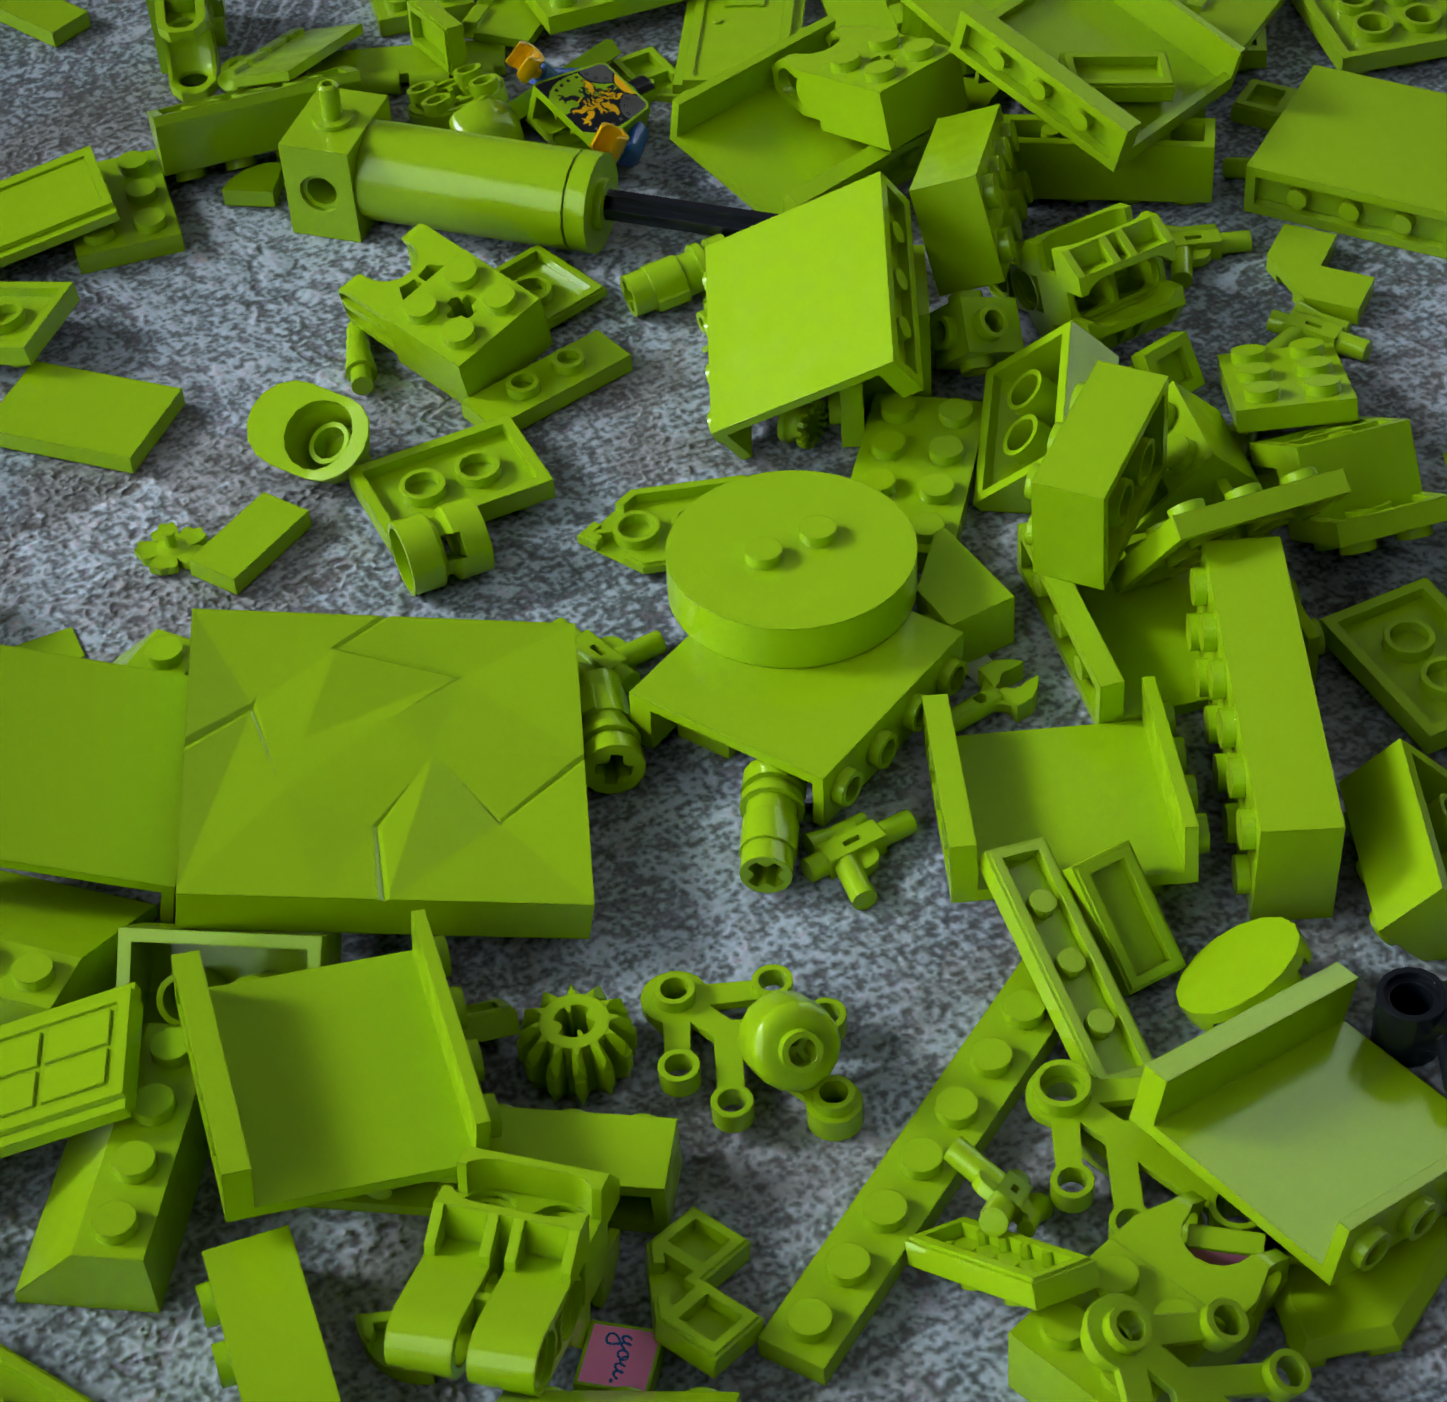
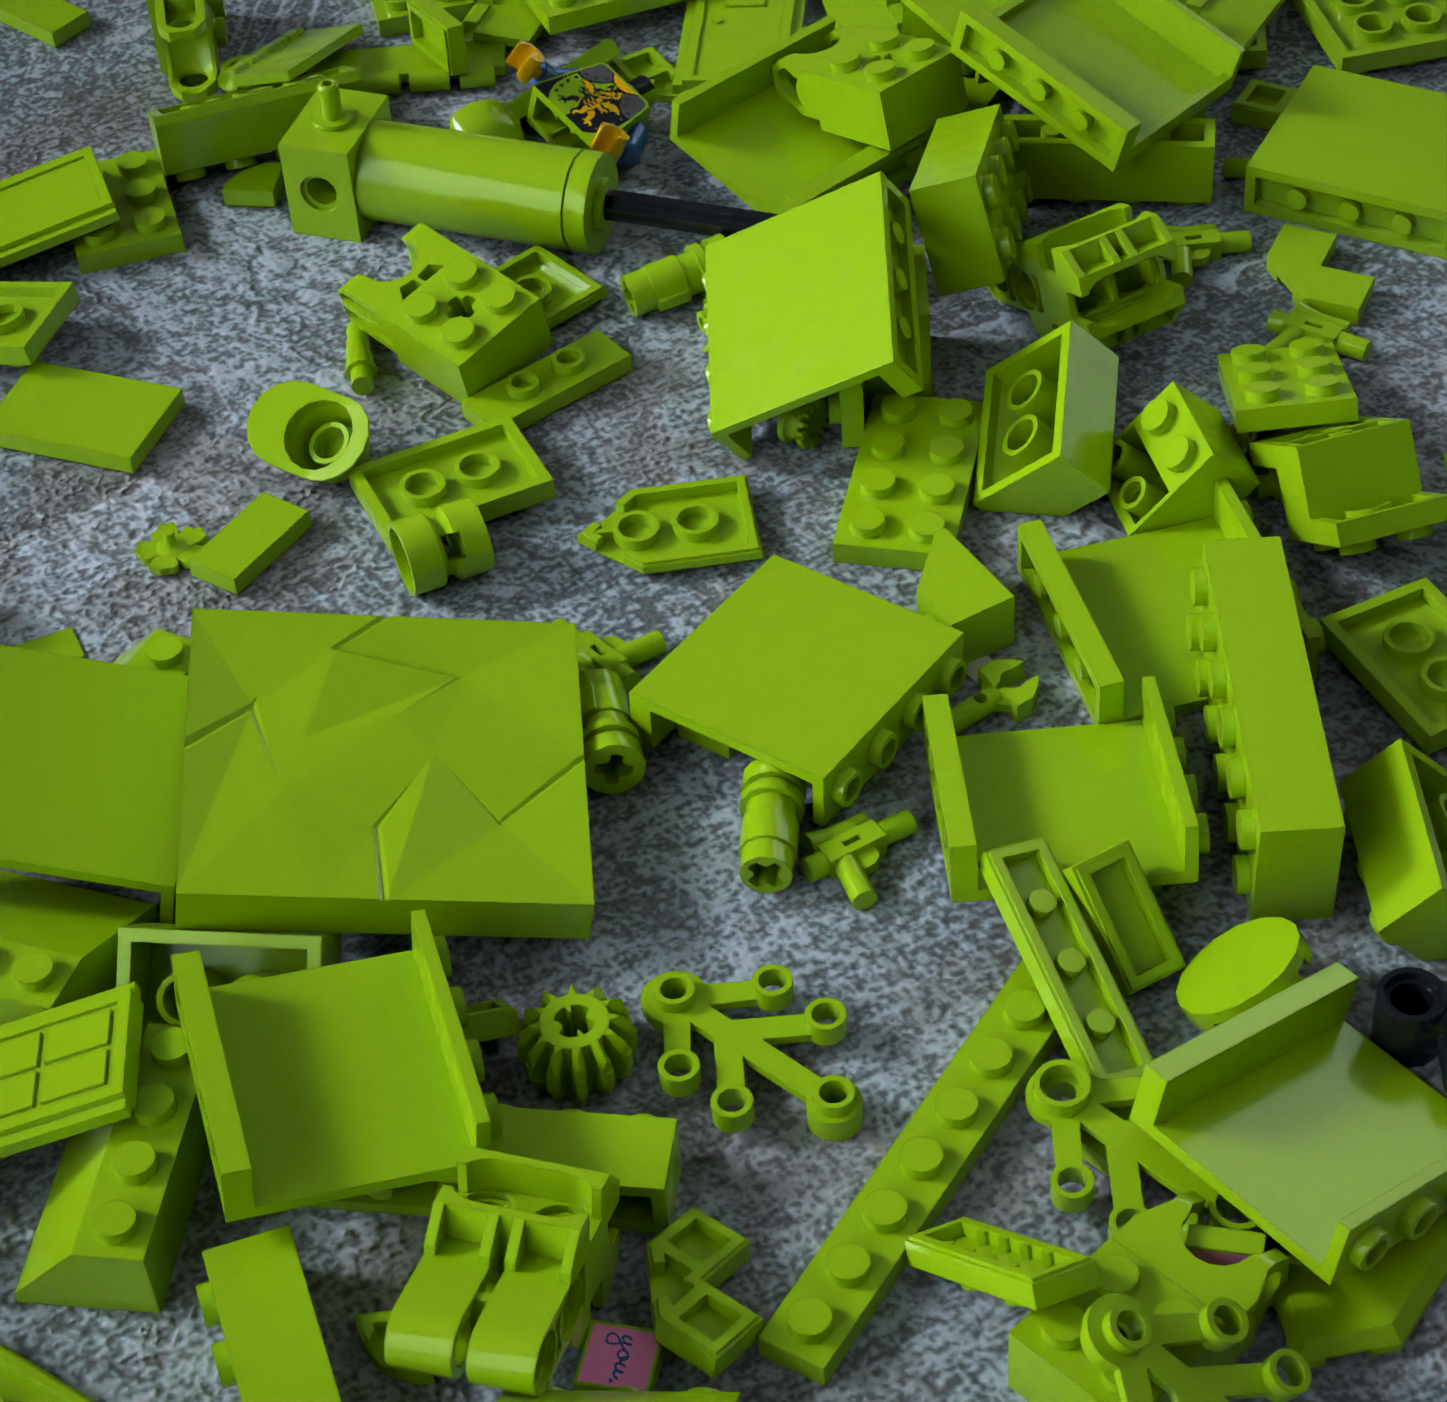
(436, 102): lime tile -> none
(789, 1041): lime head -> none
(791, 569): lime brick -> none
(975, 332): lime brick -> none
(1005, 1193): lime piece -> none
(1097, 474): lime brick -> none
(1124, 74): lime tile -> none
(1171, 357): lime tile -> none
(1246, 513): lime plate -> none

